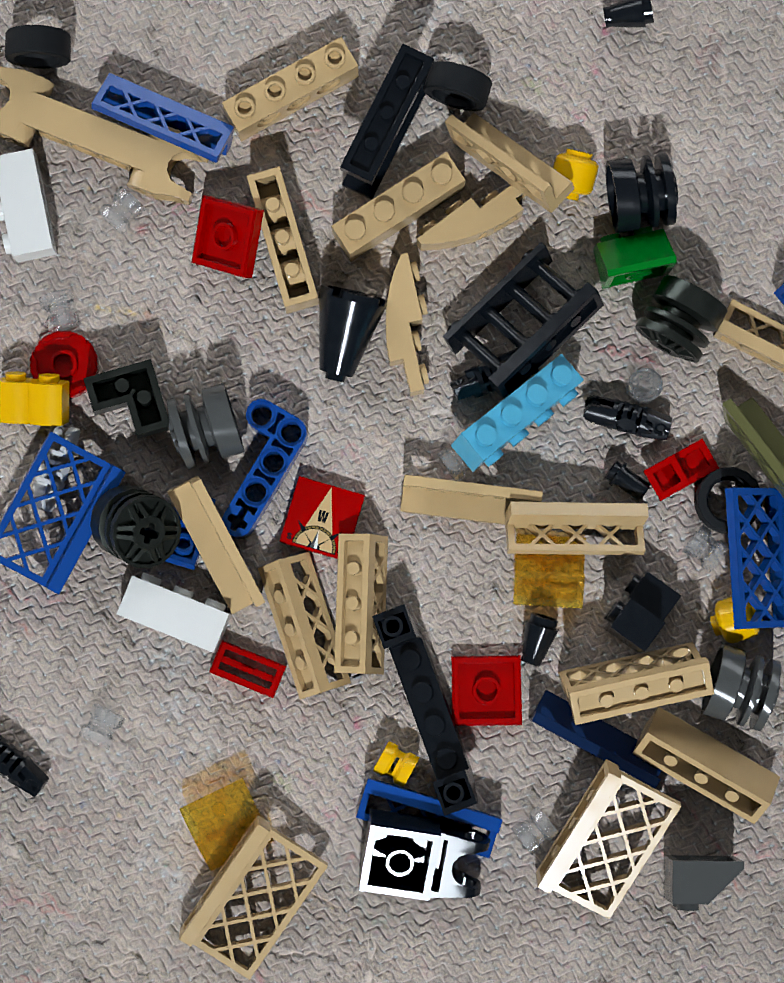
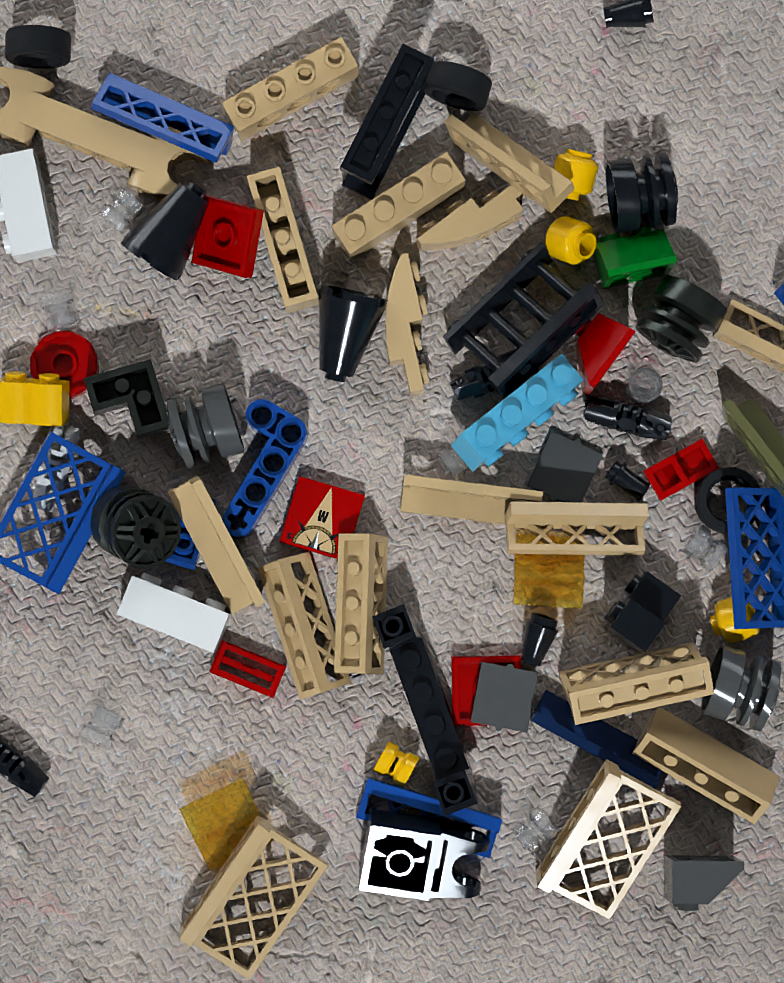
(169, 230): none -> black cone
(504, 697): none -> dark grey piece
(564, 469): none -> dark grey piece
(570, 240): none -> yellow head
(598, 348): none -> red slope

